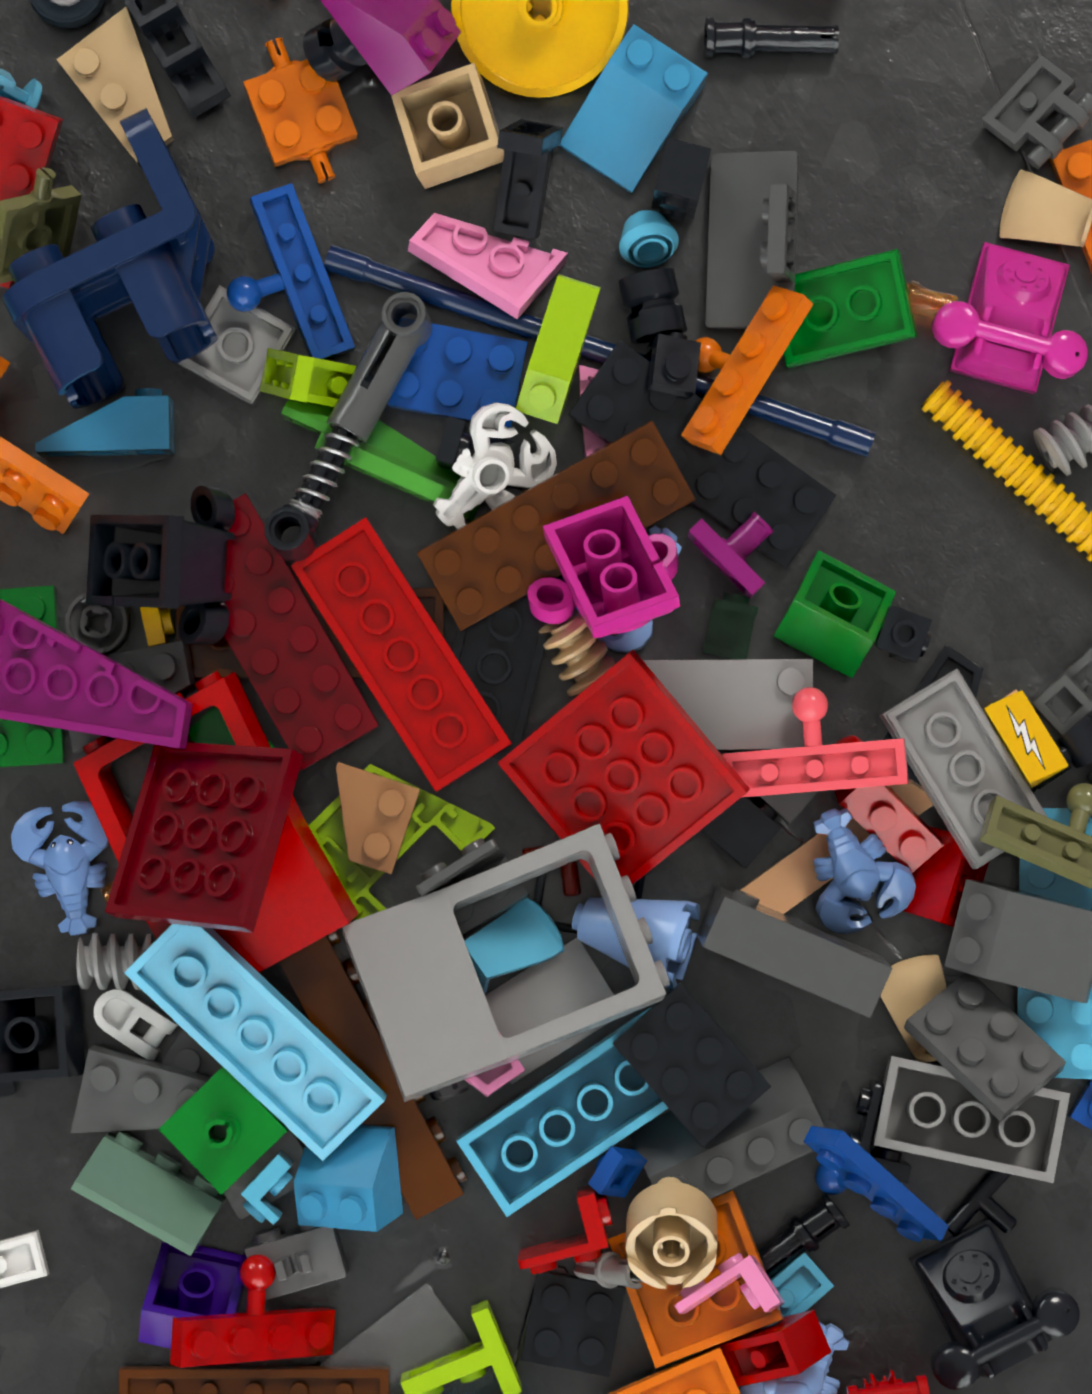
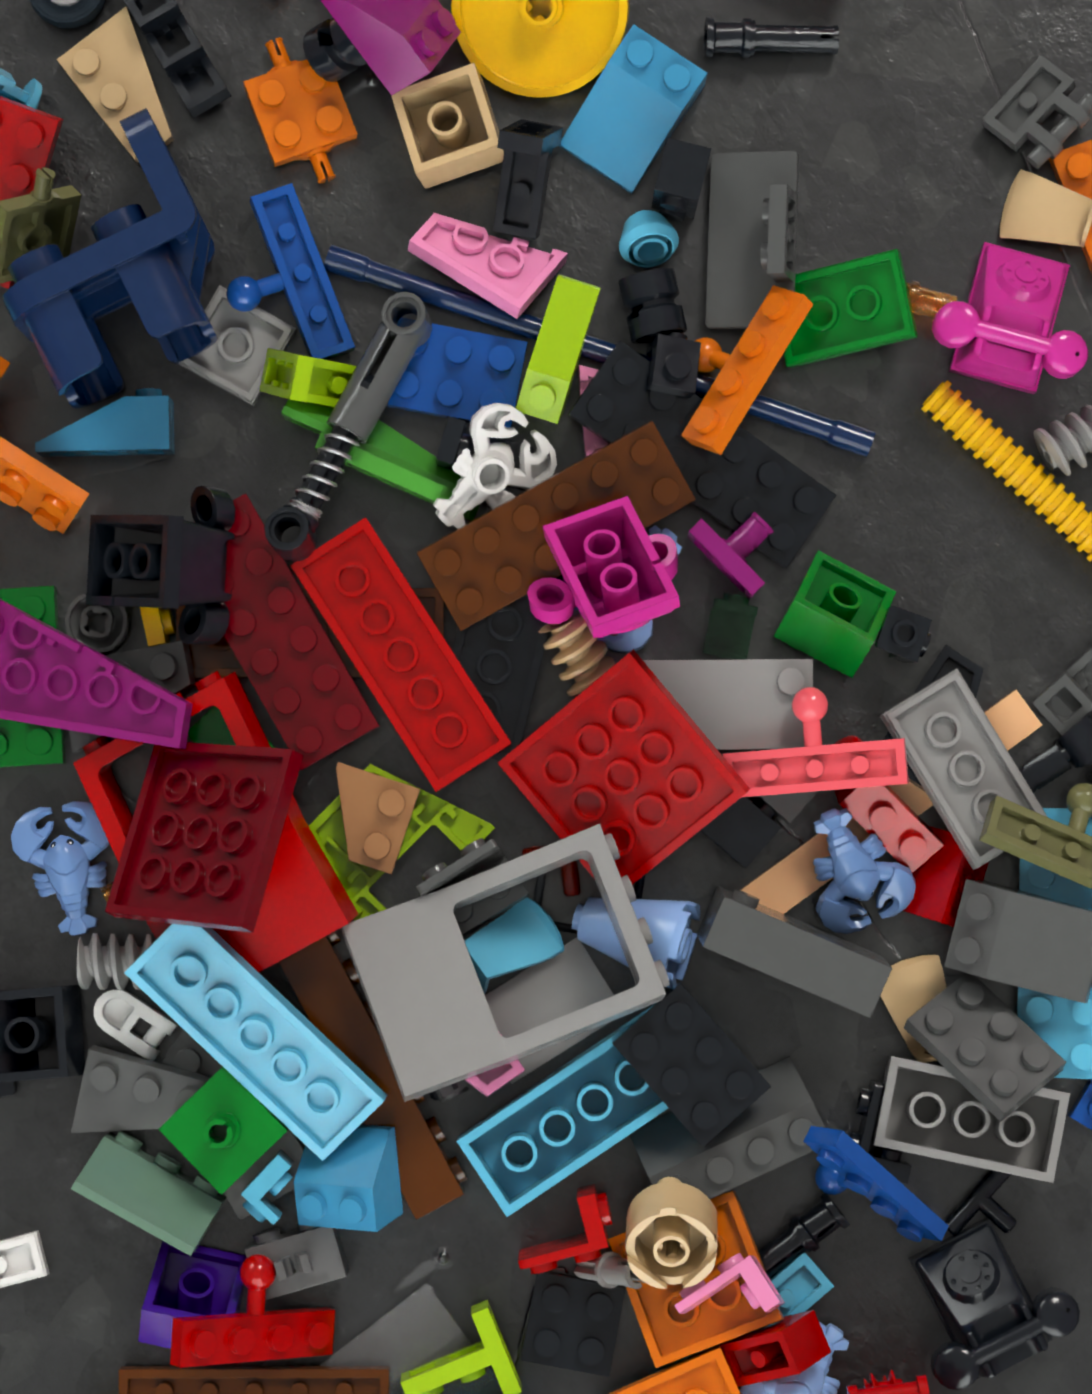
(617, 1171): blue plate -> none
(1025, 738): yellow slope -> none

